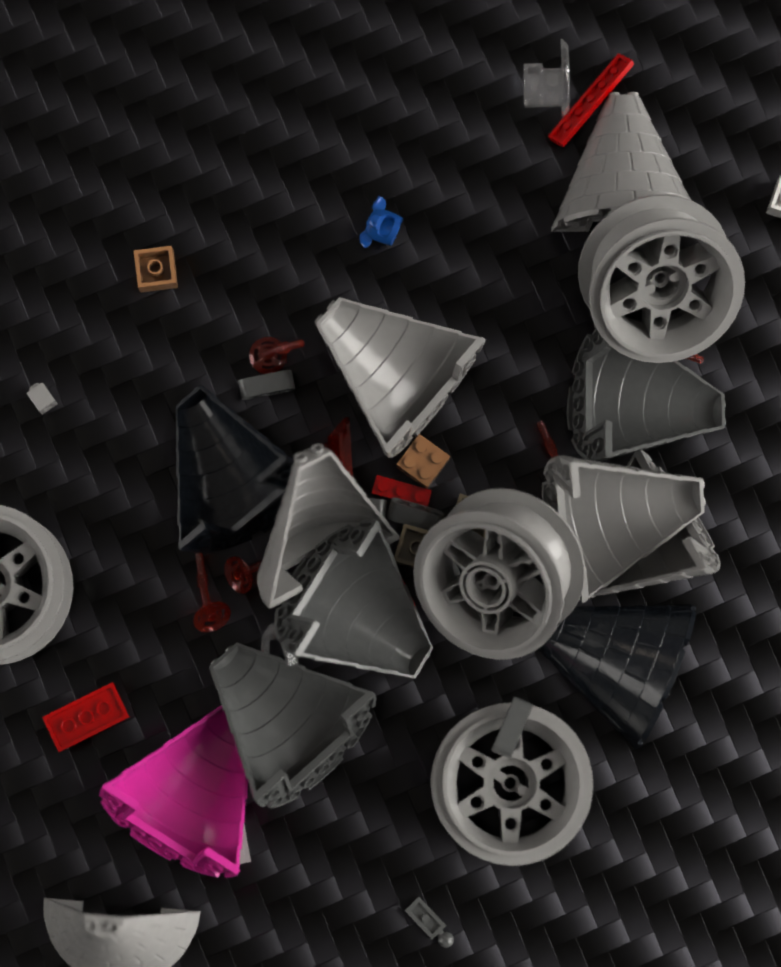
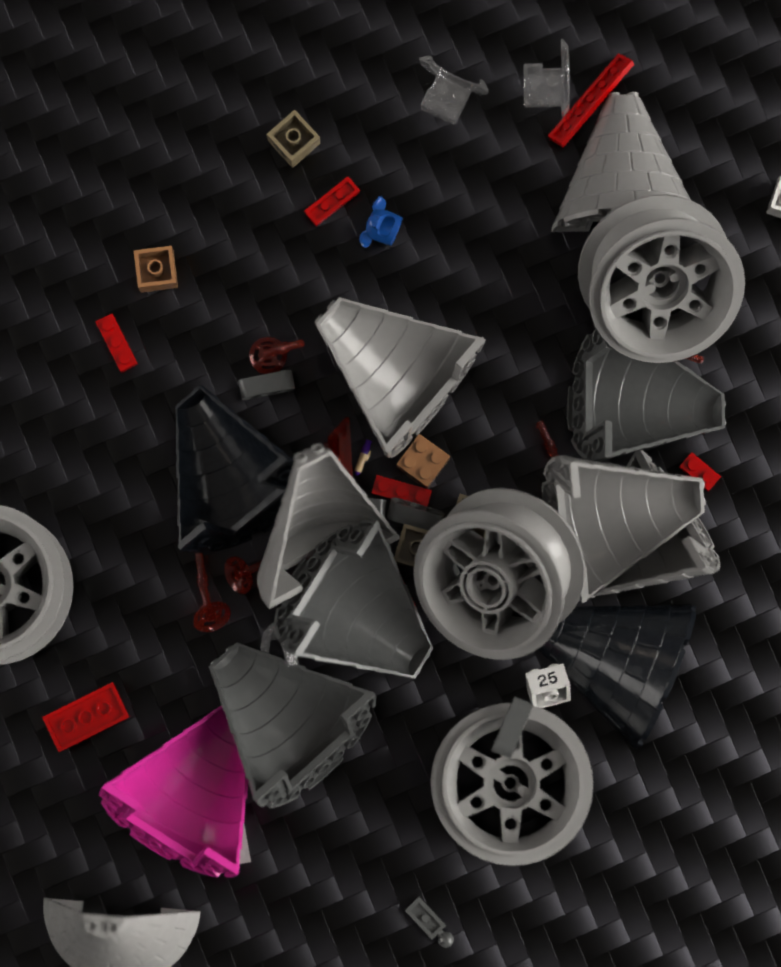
(41, 397): light grey brick -> none
(116, 343): none -> red plate
(293, 138): none -> dark tan brick
(332, 201): none -> red plate
(364, 456): none -> piece
(448, 92): none -> clear piece
(548, 686): none -> white brick
(696, 467): none -> red plate

